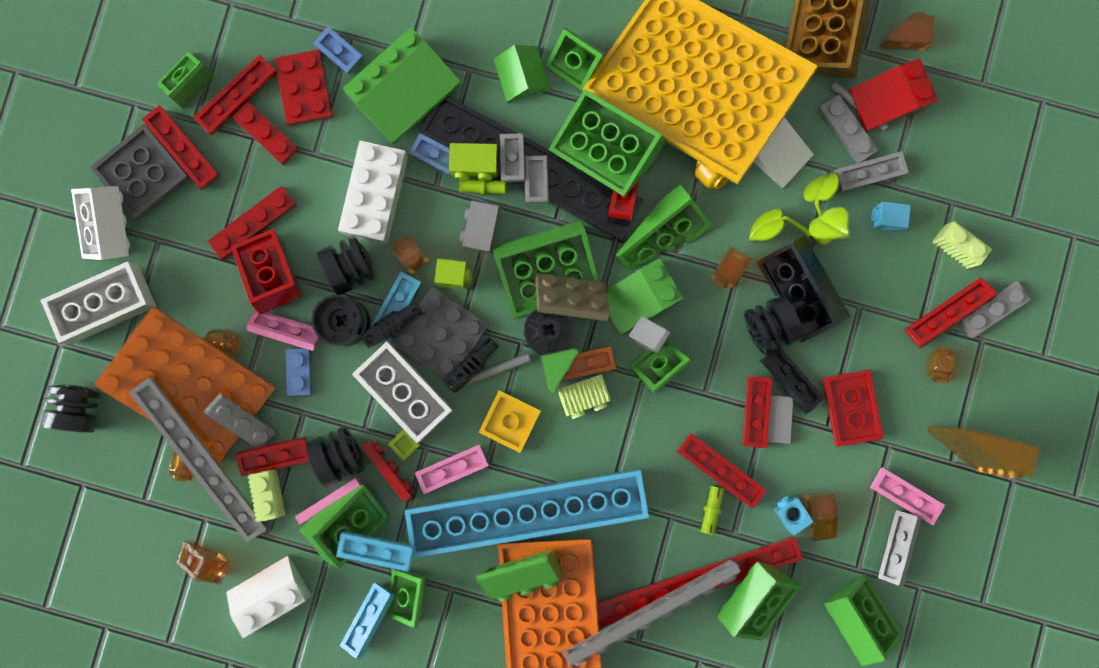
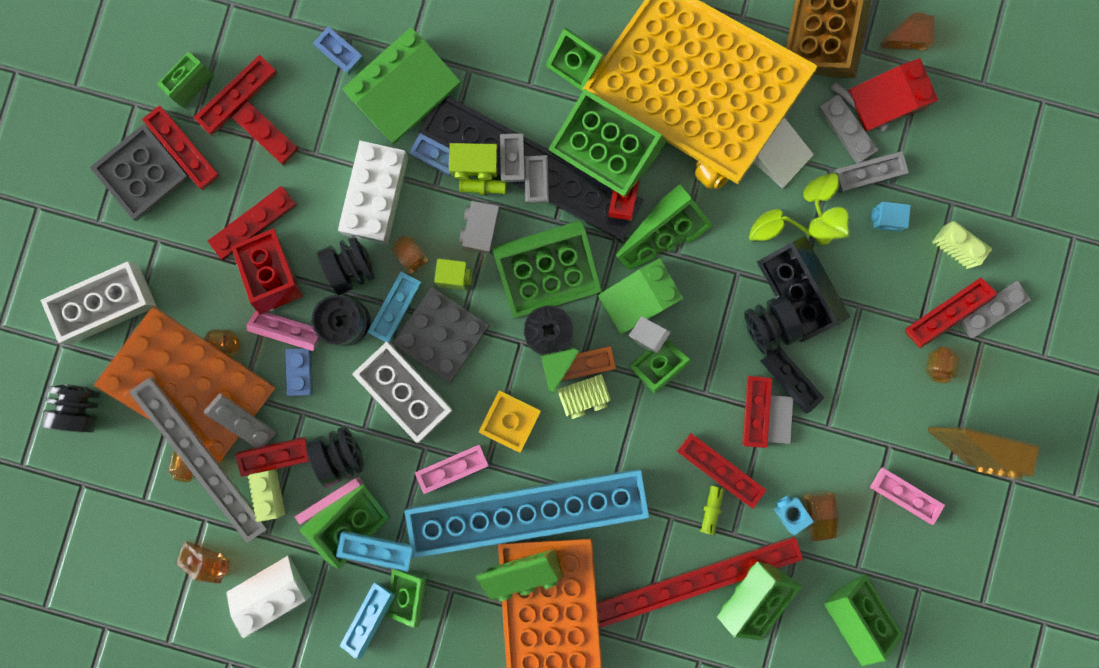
(100, 222): white slope -> none
(303, 87): red plate -> none
(388, 469): red plate -> none
(390, 325): black hinge -> none
(403, 445): lime tile -> none
(470, 365): black hinge -> none
(499, 368): light grey bar -> none
(521, 72): bright green slope -> none
(571, 297): dark tan plate -> none
(642, 618): light grey plate -> none
(730, 268): clear orange slope -> none
(852, 408): red plate -> none
(899, 548): plate -> none

